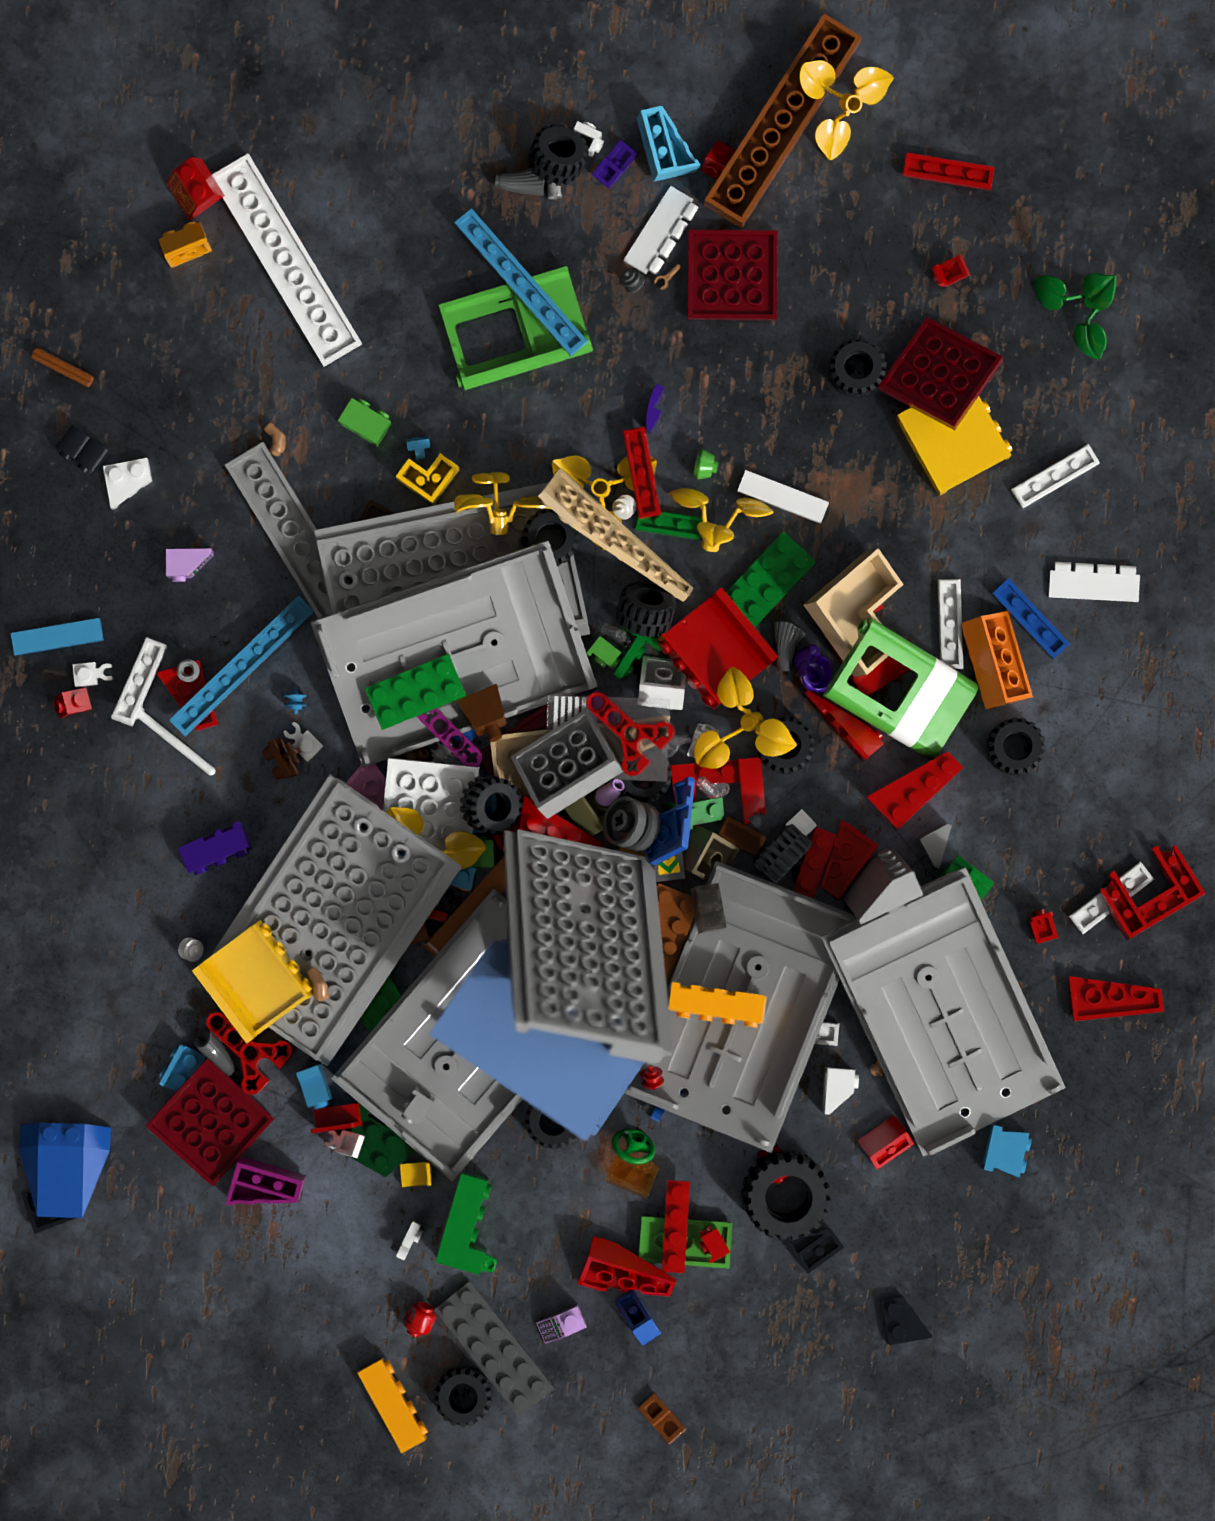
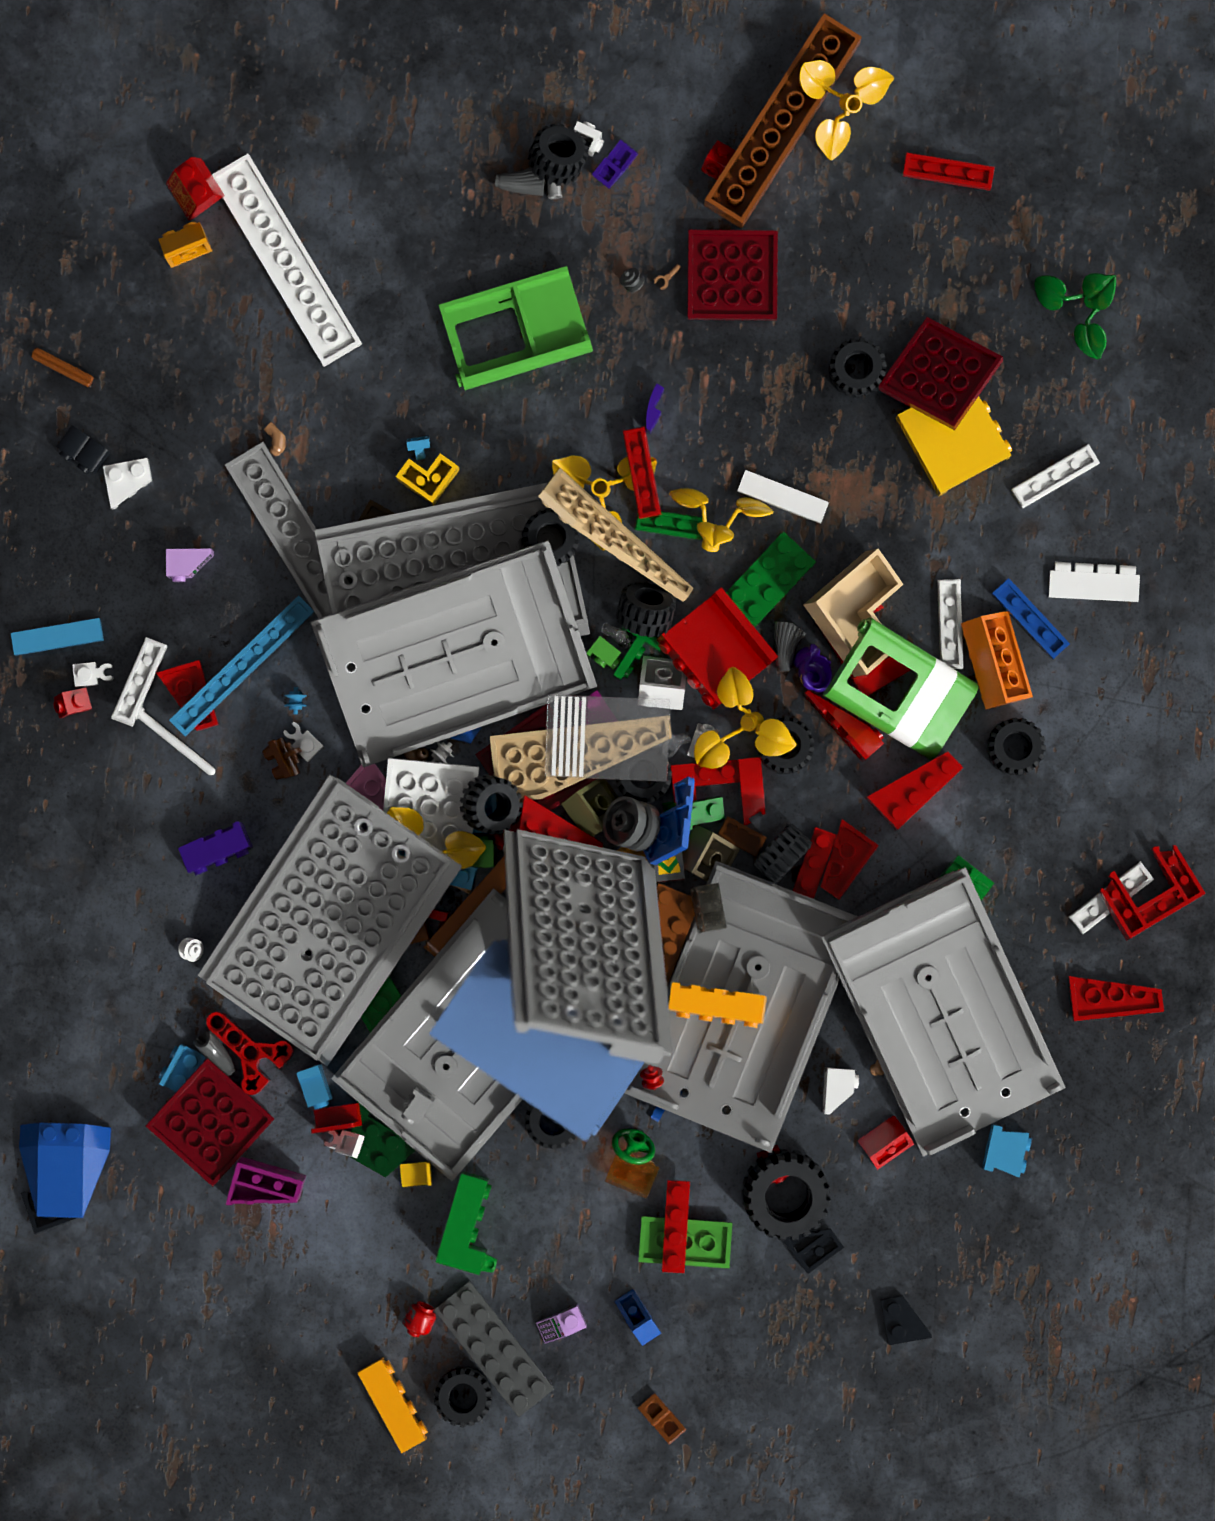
(181, 668): light grey plate -> none
(253, 980): yellow panel -> none
(320, 987): medium nougat arm -> none
(364, 421): bright green brick -> none
(413, 1235): white plate -> none
(415, 692): green plate -> none
(445, 736): magenta beam -> none
(484, 712): reddish brown torso -> none
(499, 518): yellow plant -> none
(521, 282): dark azure plate -> none
(566, 764): light grey slope -> none
(609, 792): lavender cone -> none
(616, 1267): red wedge -> none
(624, 506): white wheel -> none
(644, 731): red beam -> none
(656, 235): white windscreen -> none
(664, 147): medium azure wedge -> none
(705, 464): bright green cone -> none
(712, 790): clear arm -> none
(713, 1243): red brick -> none
(802, 822): white tile -> none
(828, 1034): white tile -> none
(882, 886): light grey slope -> none
(935, 844): light grey slope -> none
(950, 271): red bracket -> none
(1042, 926): red bracket -> none

